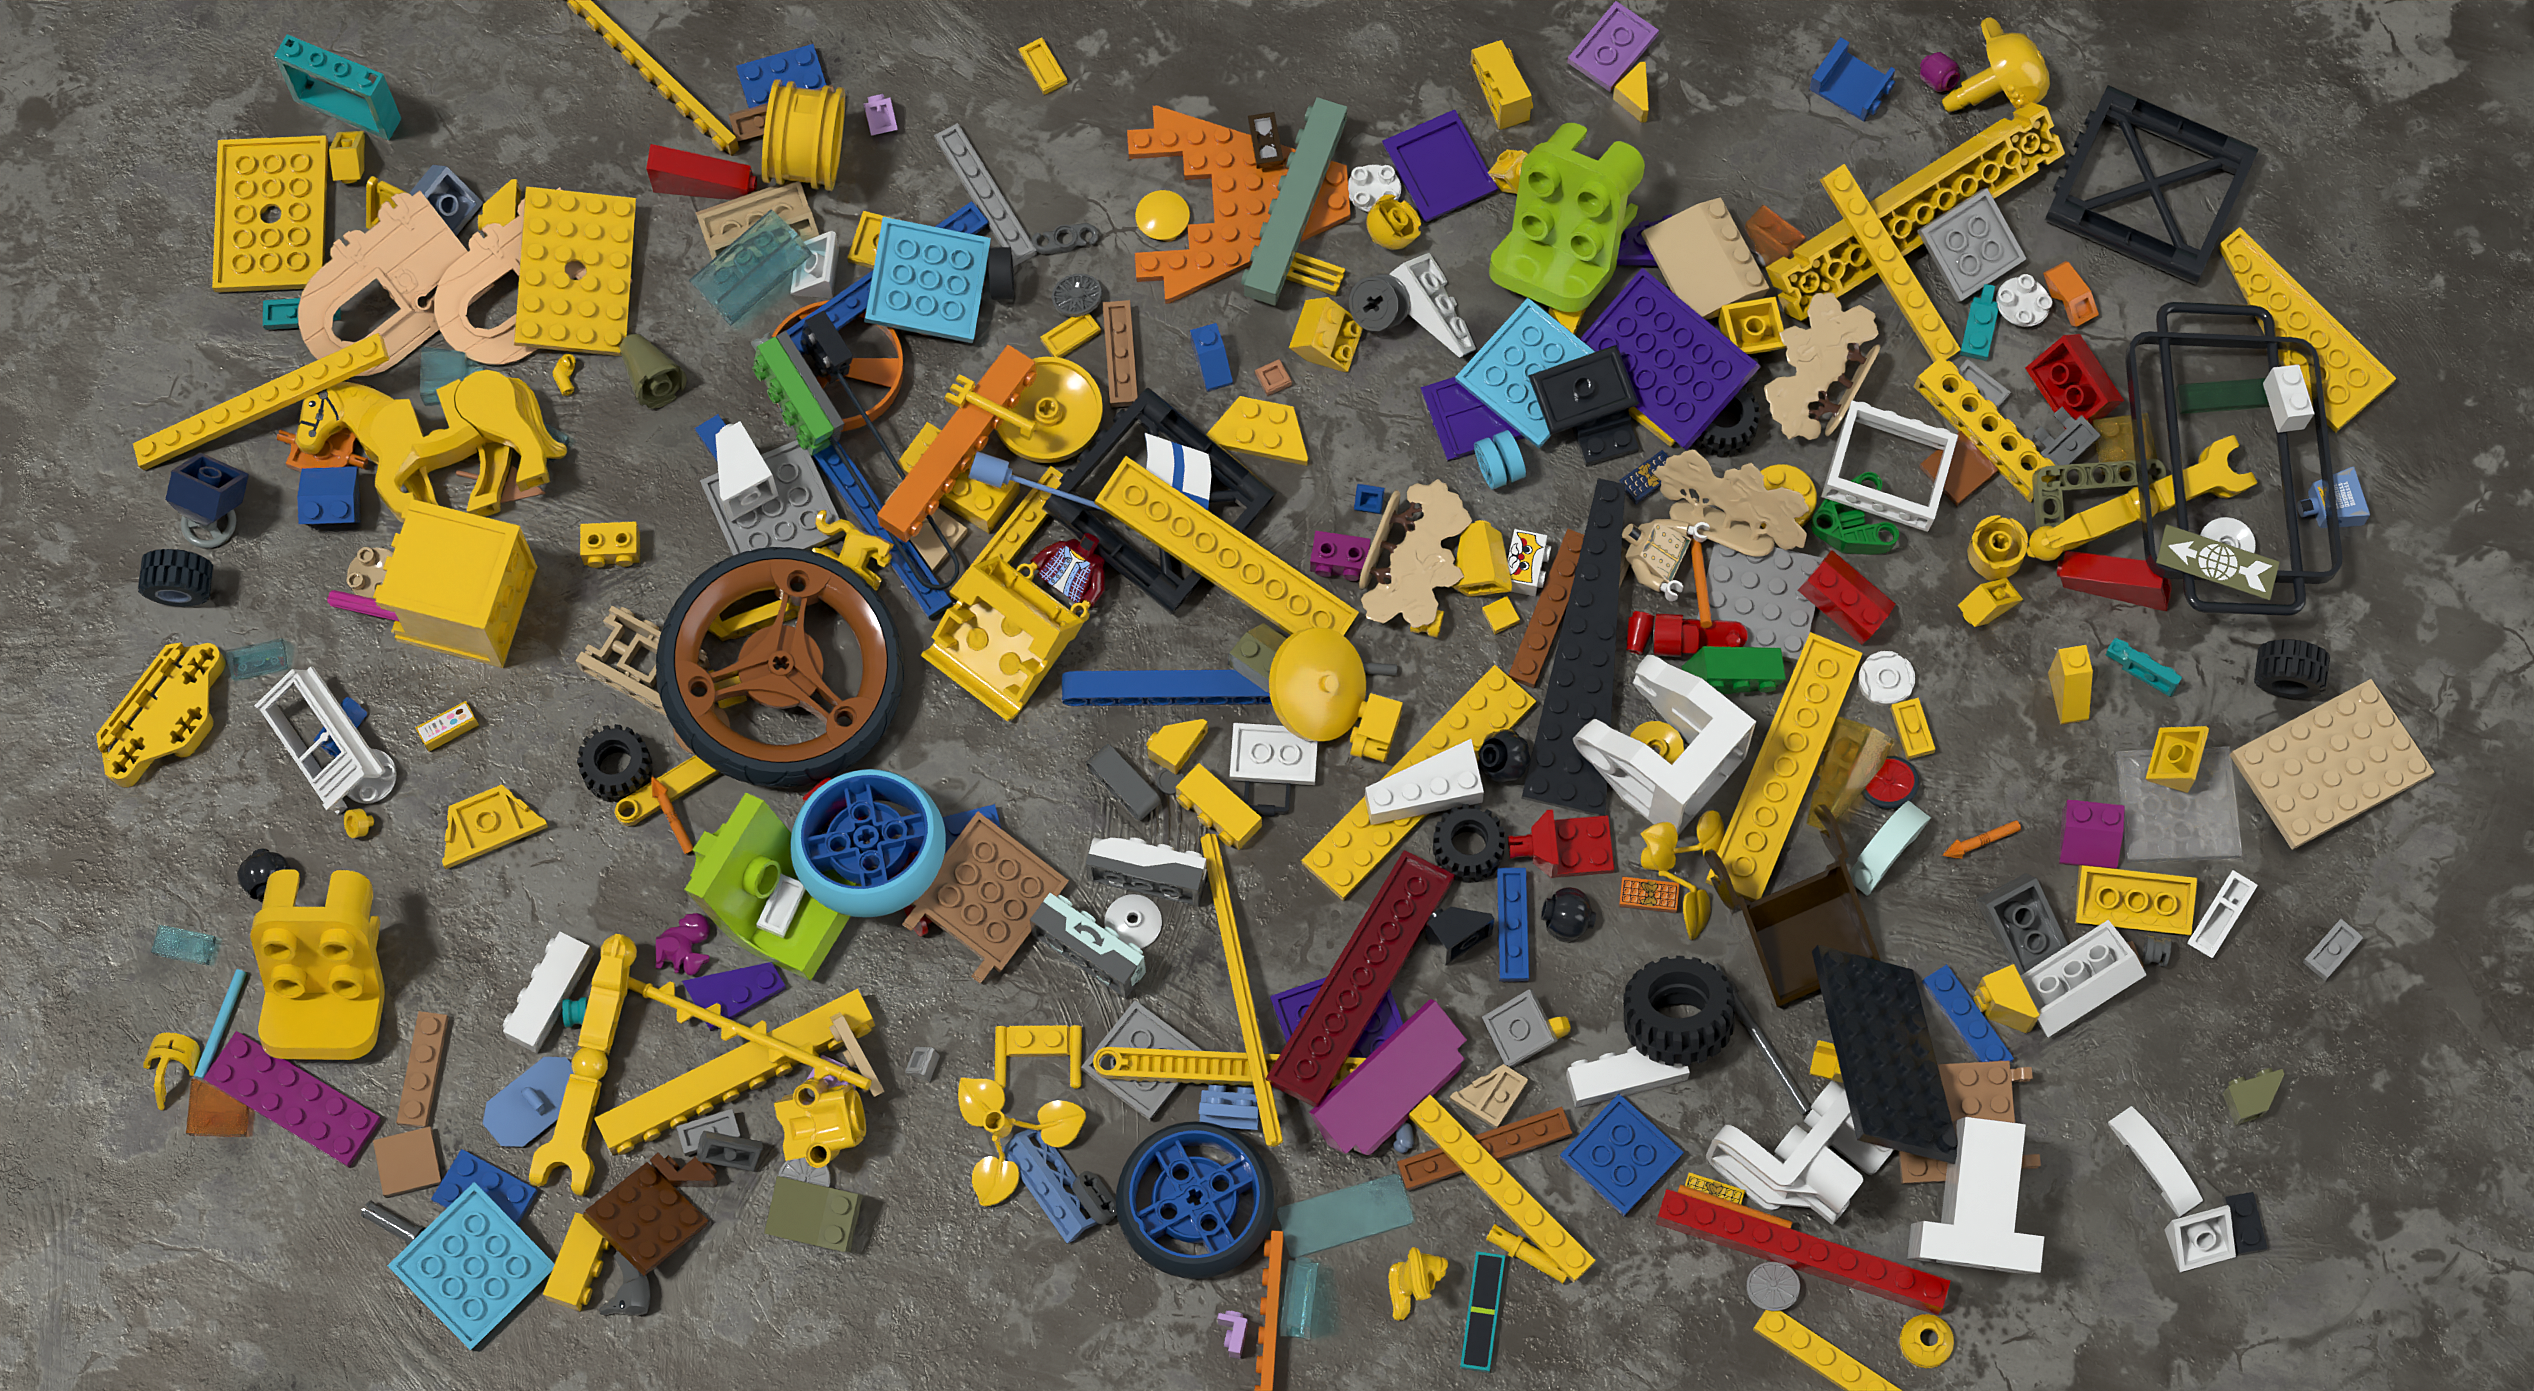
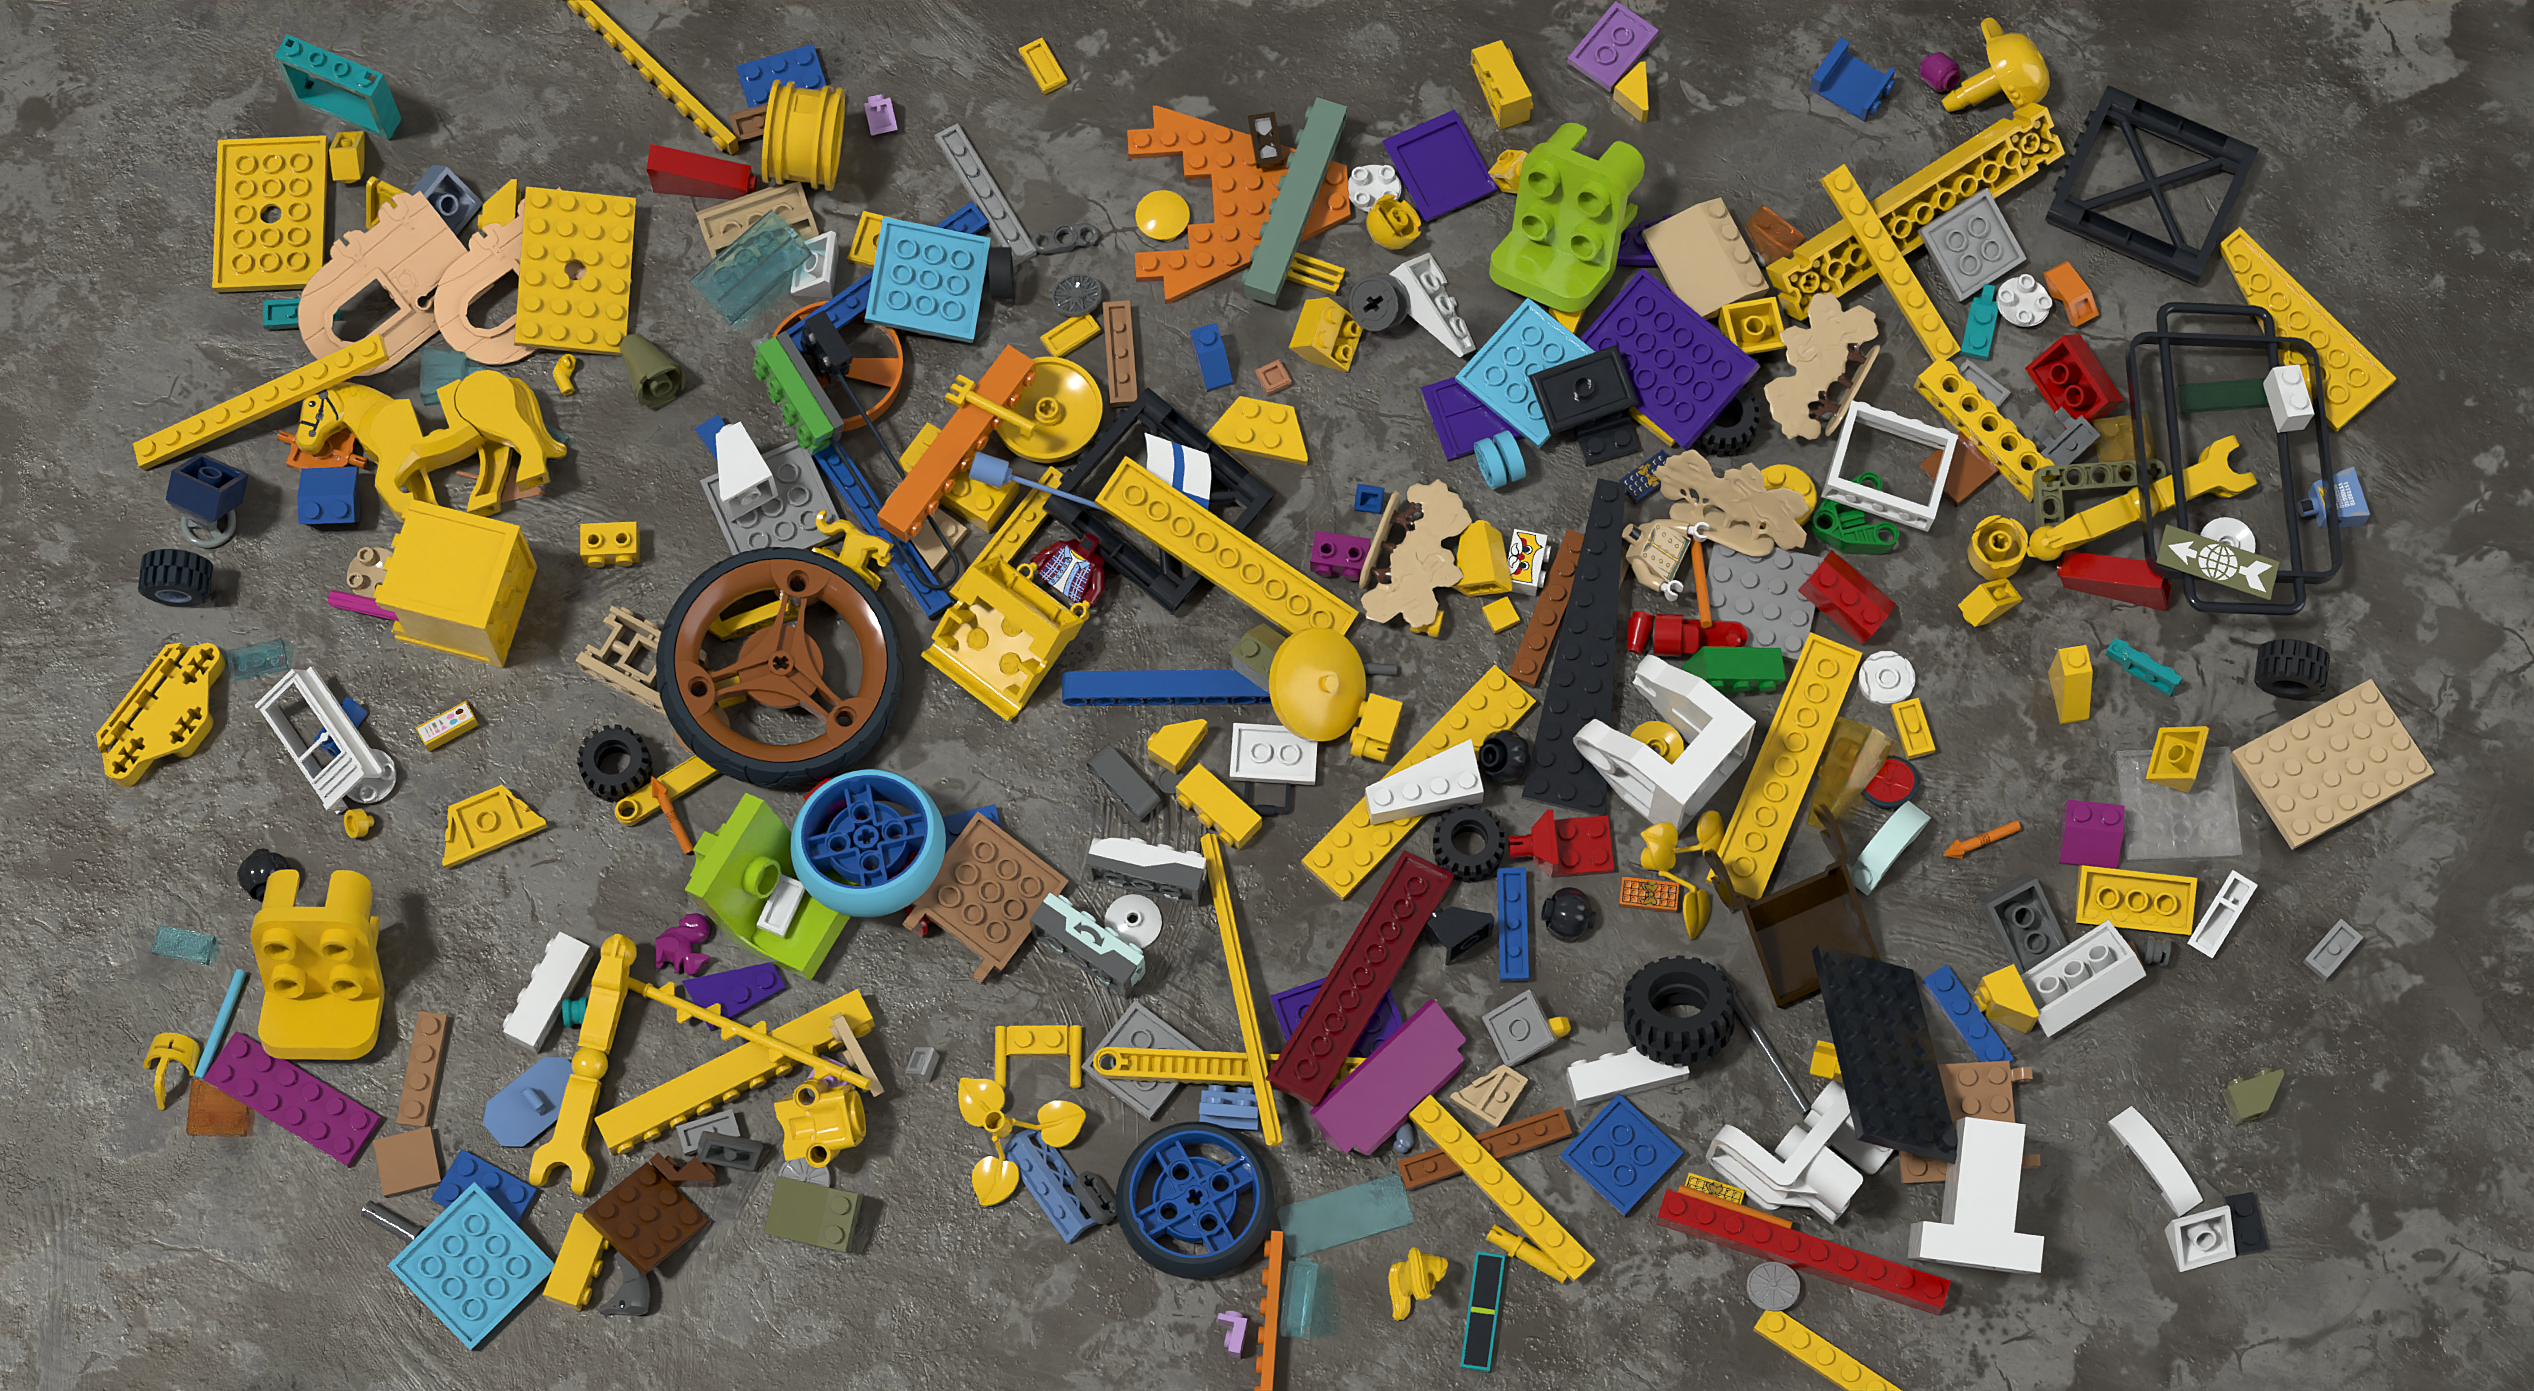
(1916, 1351): yellow piece -> none

